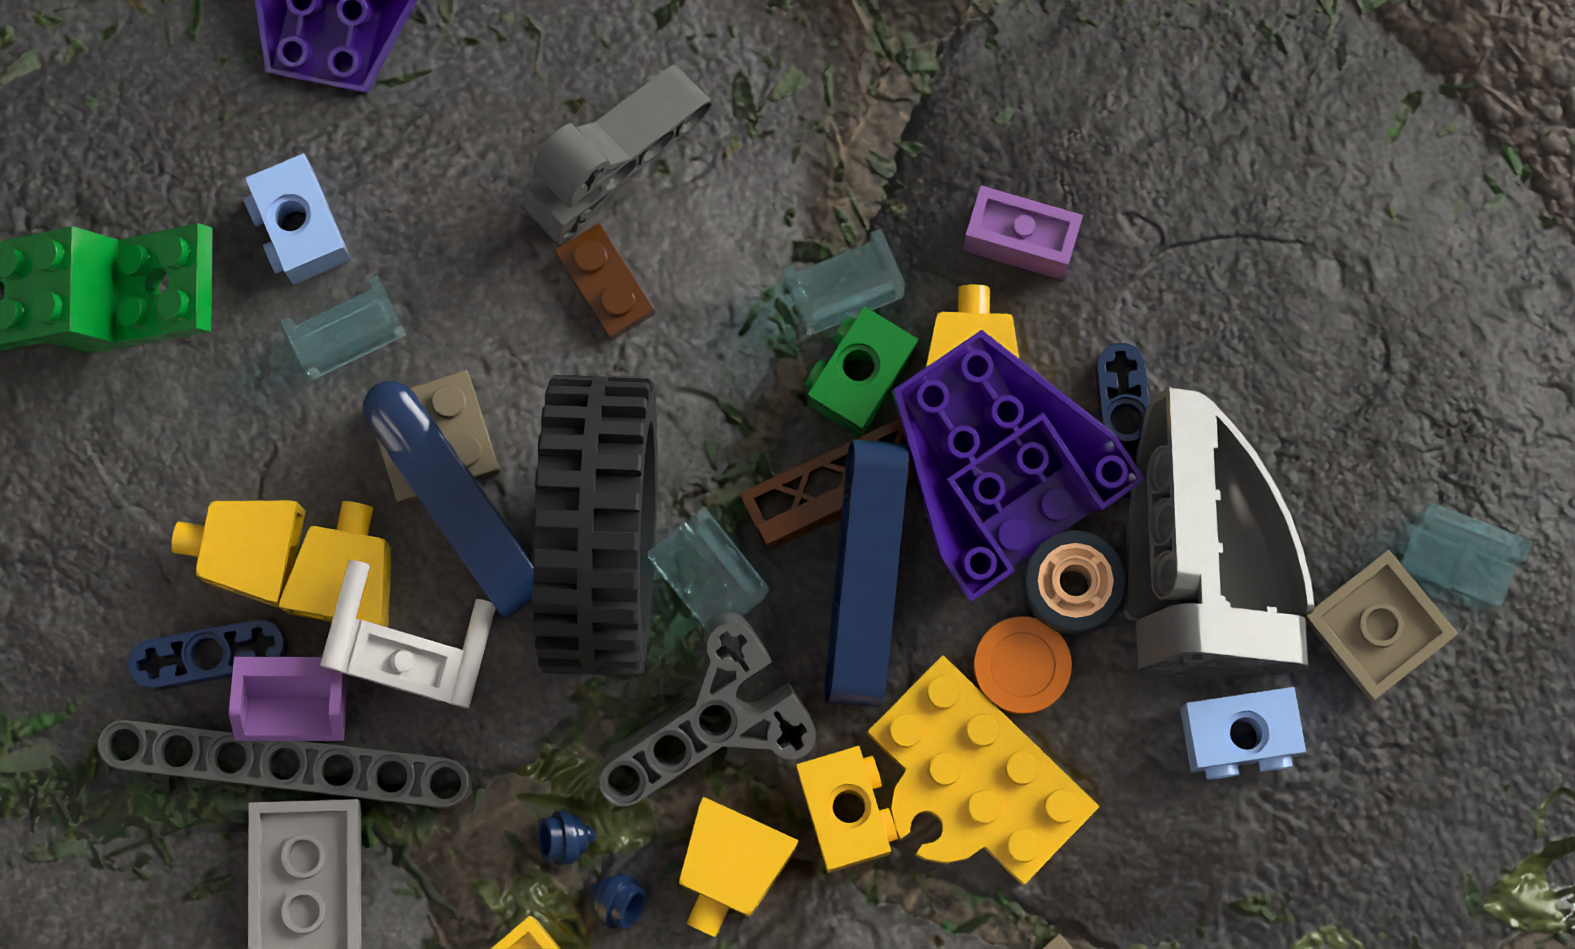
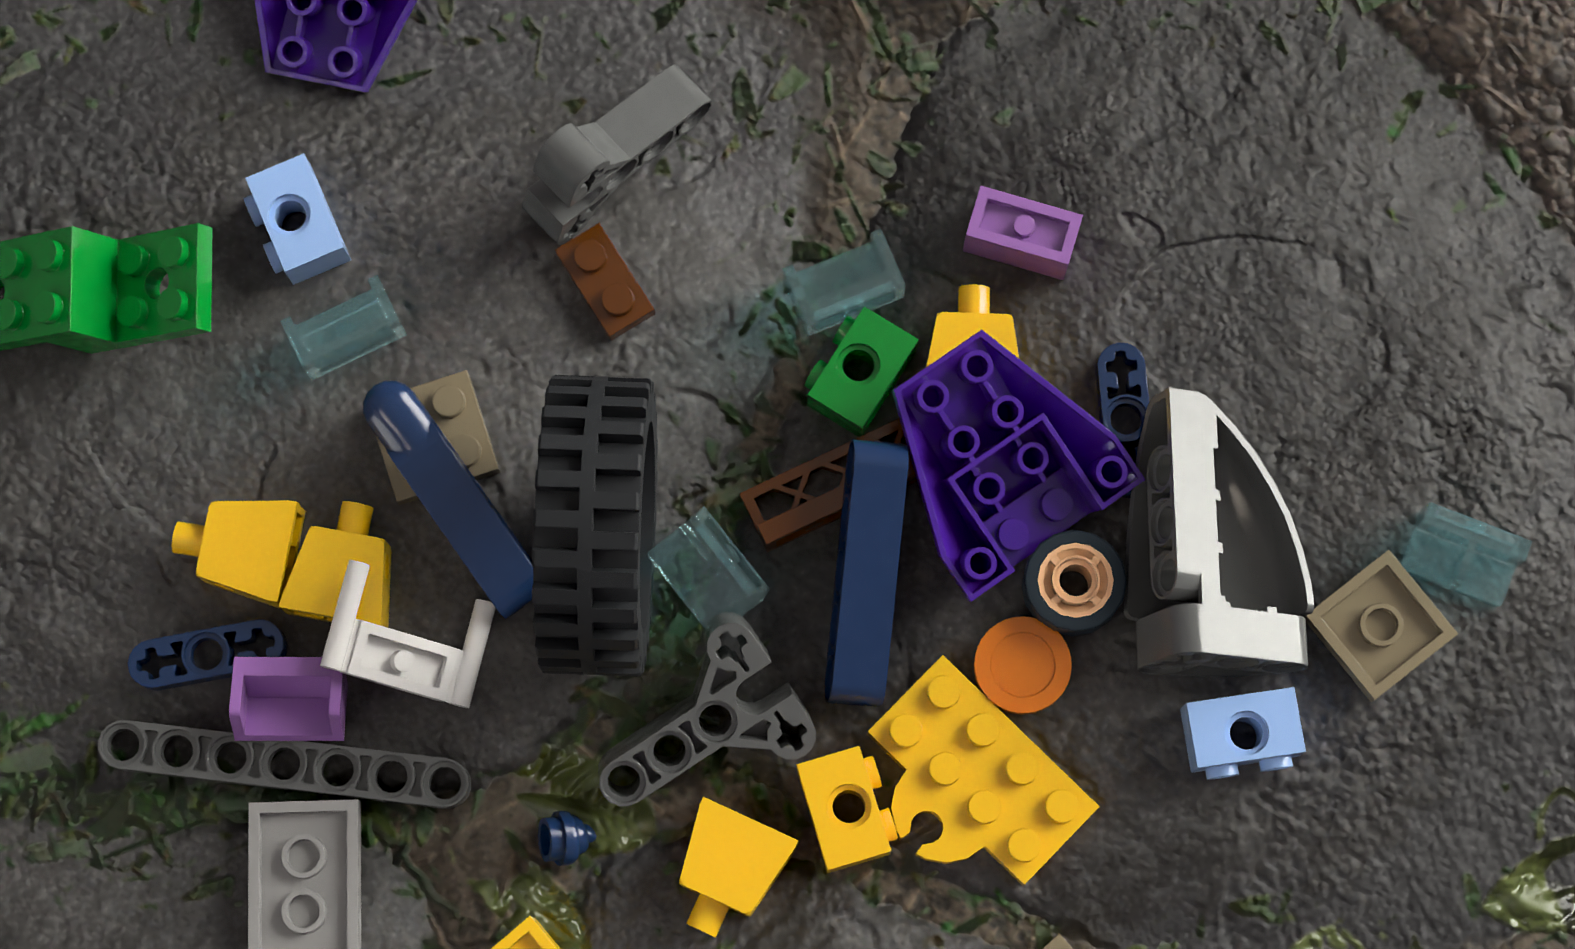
(618, 901): dark blue plate -> none

